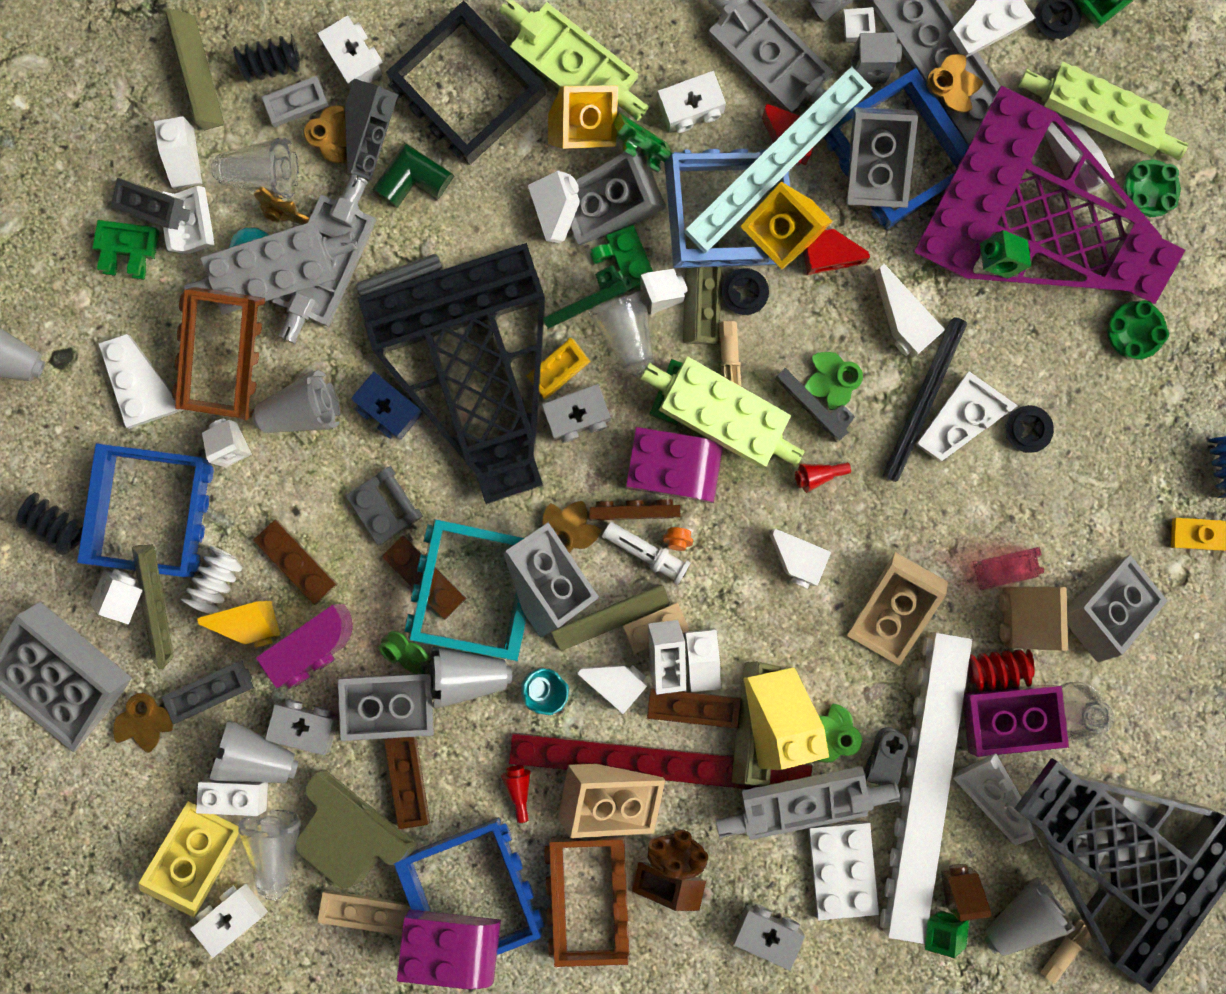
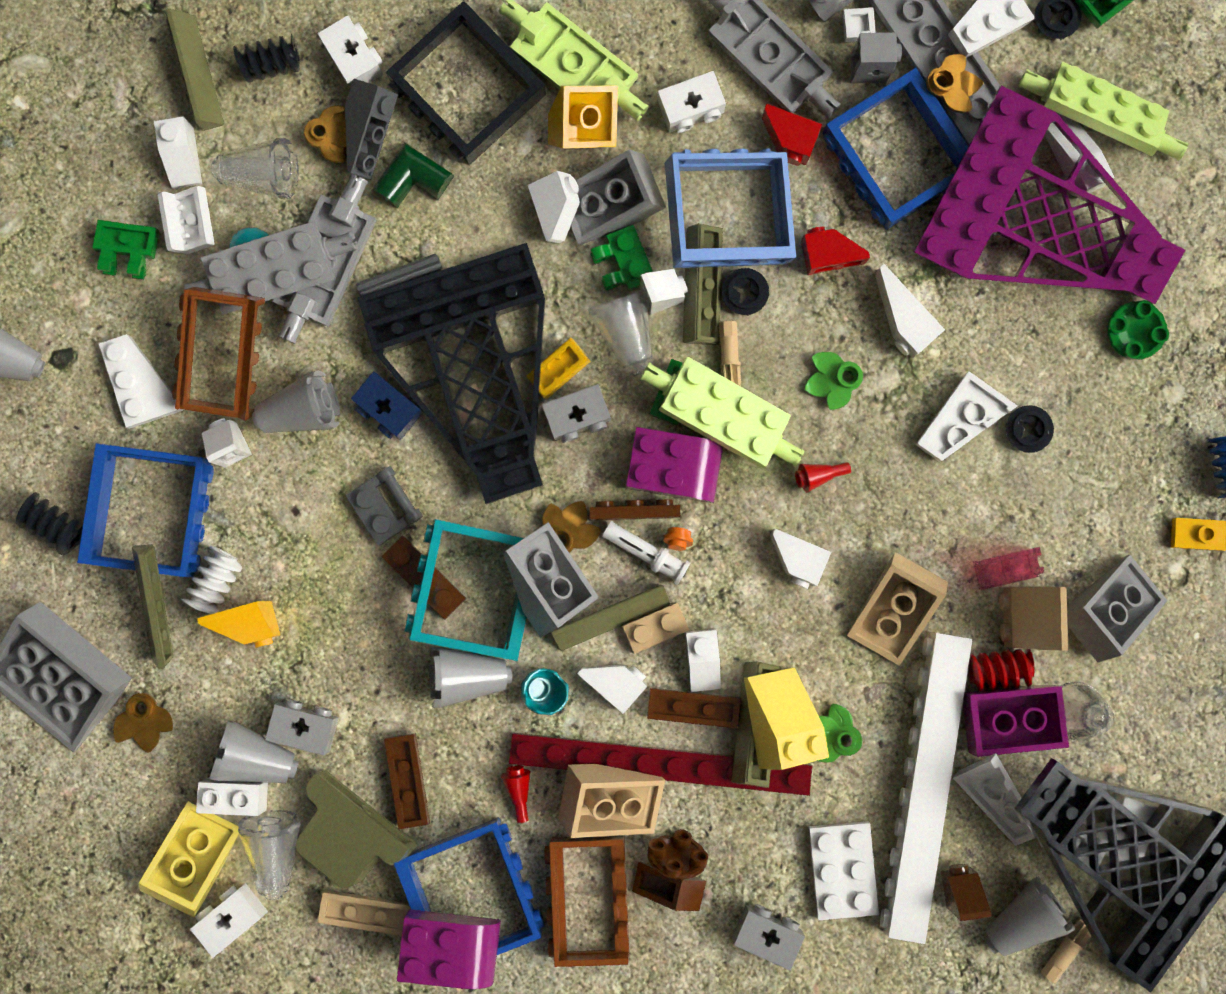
(116, 595): white brick -> none
(149, 204): dark grey hinge -> none
(208, 692): dark grey hinge -> none
(277, 209): pearl gold plate -> none
(295, 101): light grey plate -> none
(295, 562): reddish brown plate -> none
(308, 647): magenta brick -> none
(385, 706): light grey slope -> none
(397, 648): bright green plate -> none
(610, 286): dark green hinge -> none
(635, 135): green plate -> none
(667, 657): white brick -> none
(777, 160): light aqua plate -> none
(785, 224): yellow slope -> none
(806, 804): light grey plate -> none
(833, 423): dark grey hinge -> none
(881, 156): light grey slope -> none
(886, 762): dark grey piece -> none
(924, 399): black axle -> none
(946, 934): green brick -> none
(1005, 254): green brick -> none
(1153, 187): green dish -> none

